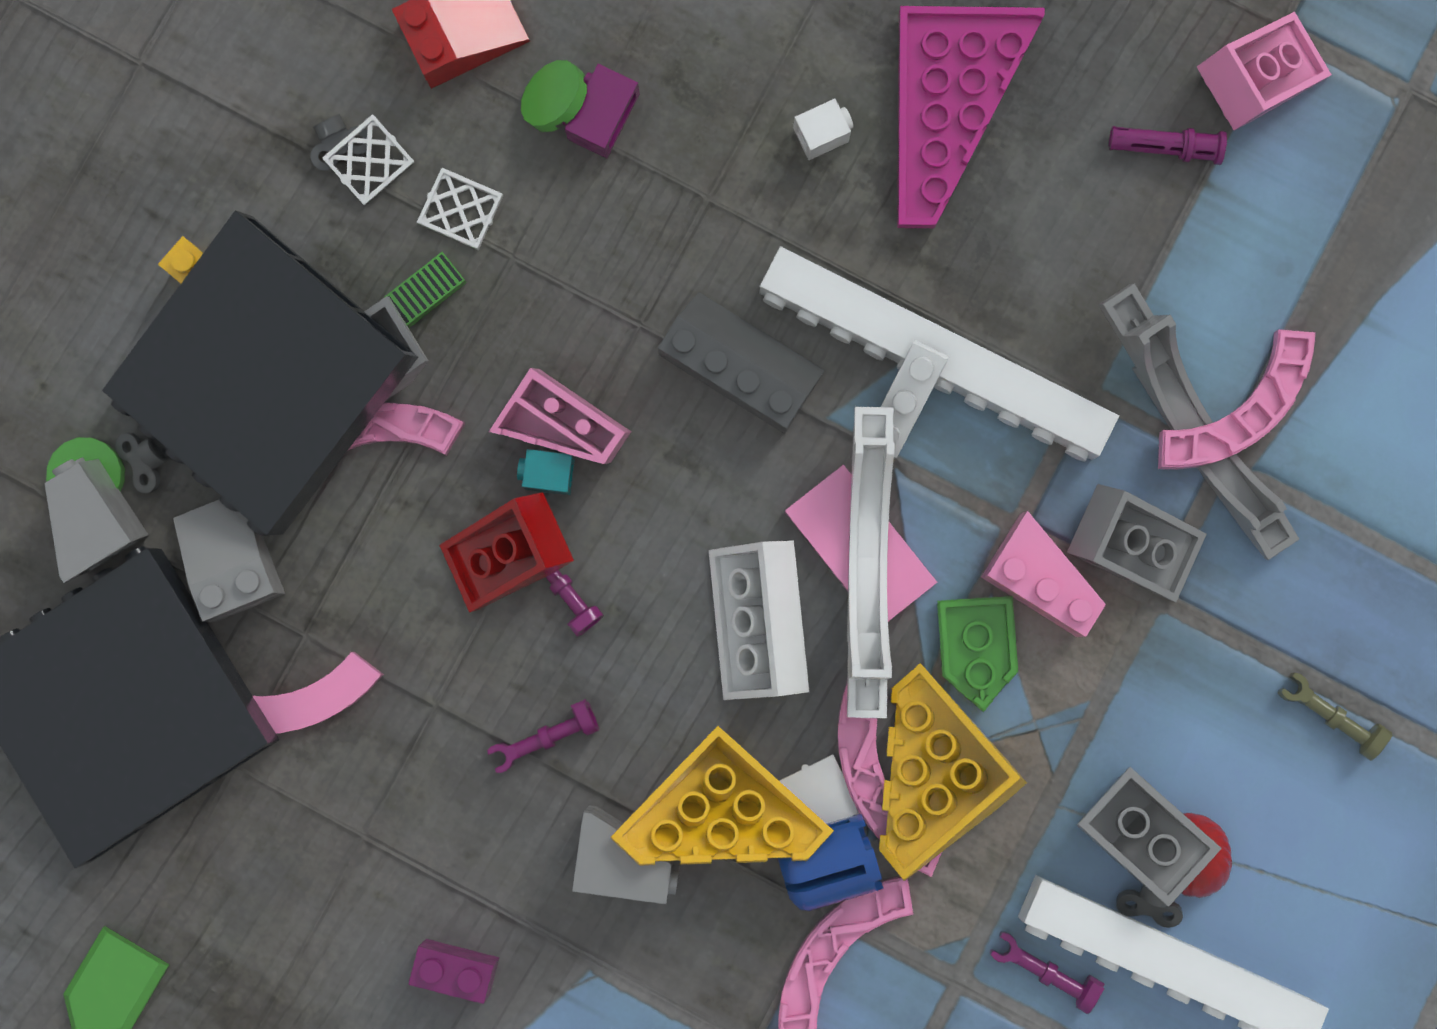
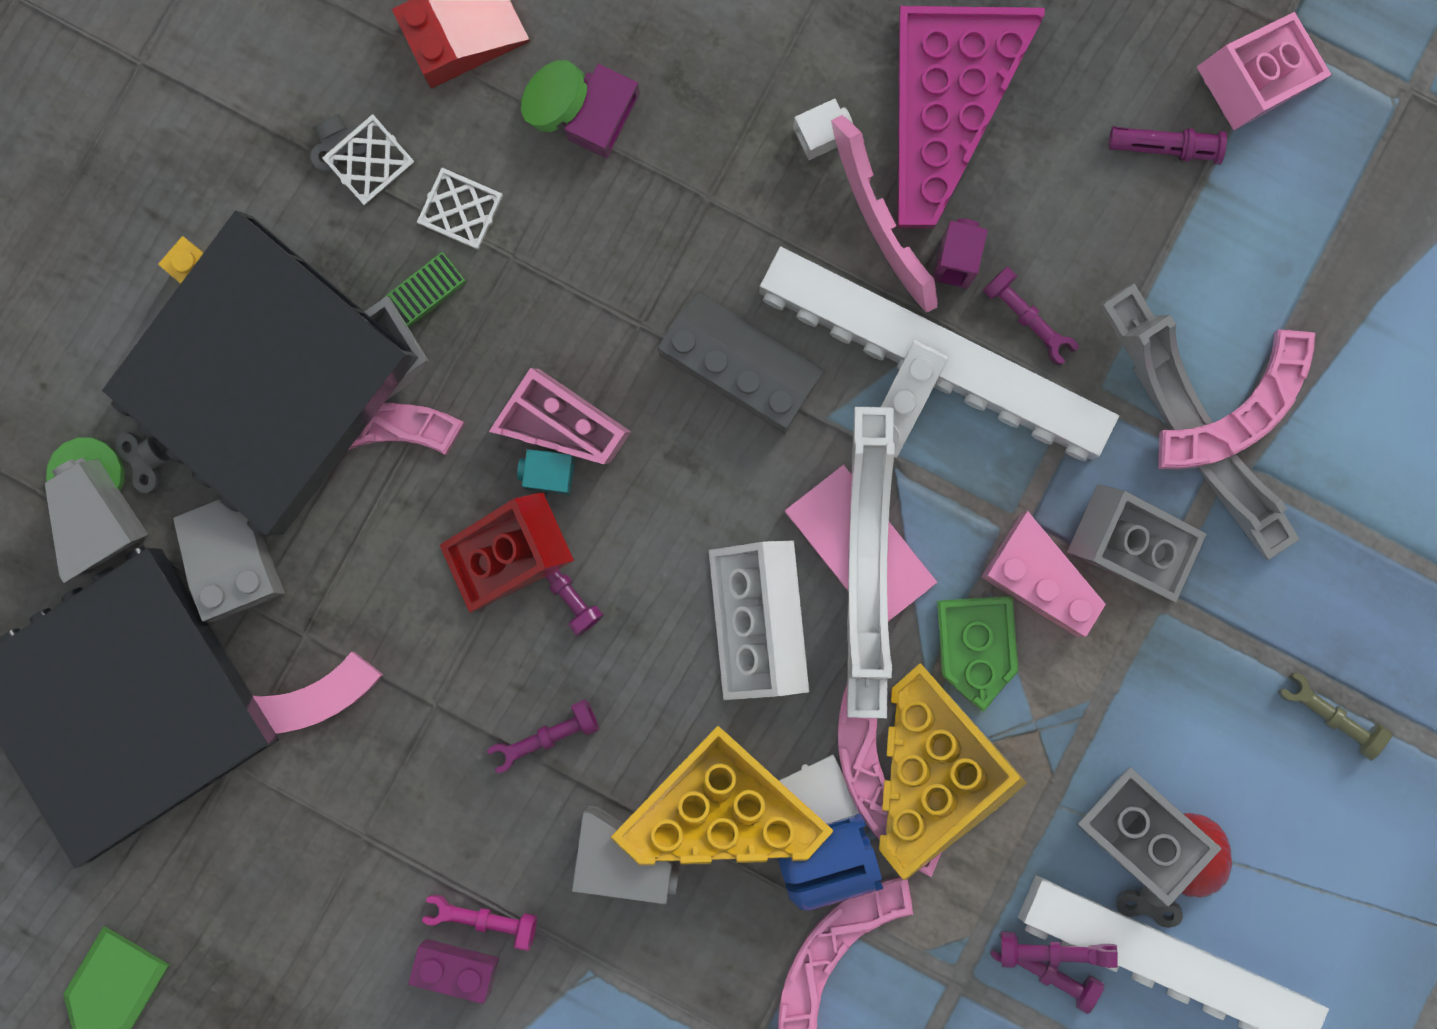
(523, 929): none -> dark pink piece
(877, 216): none -> bright pink tile
(960, 253): none -> magenta brick
(1028, 315): none -> magenta piece
(1101, 955): none -> magenta piece

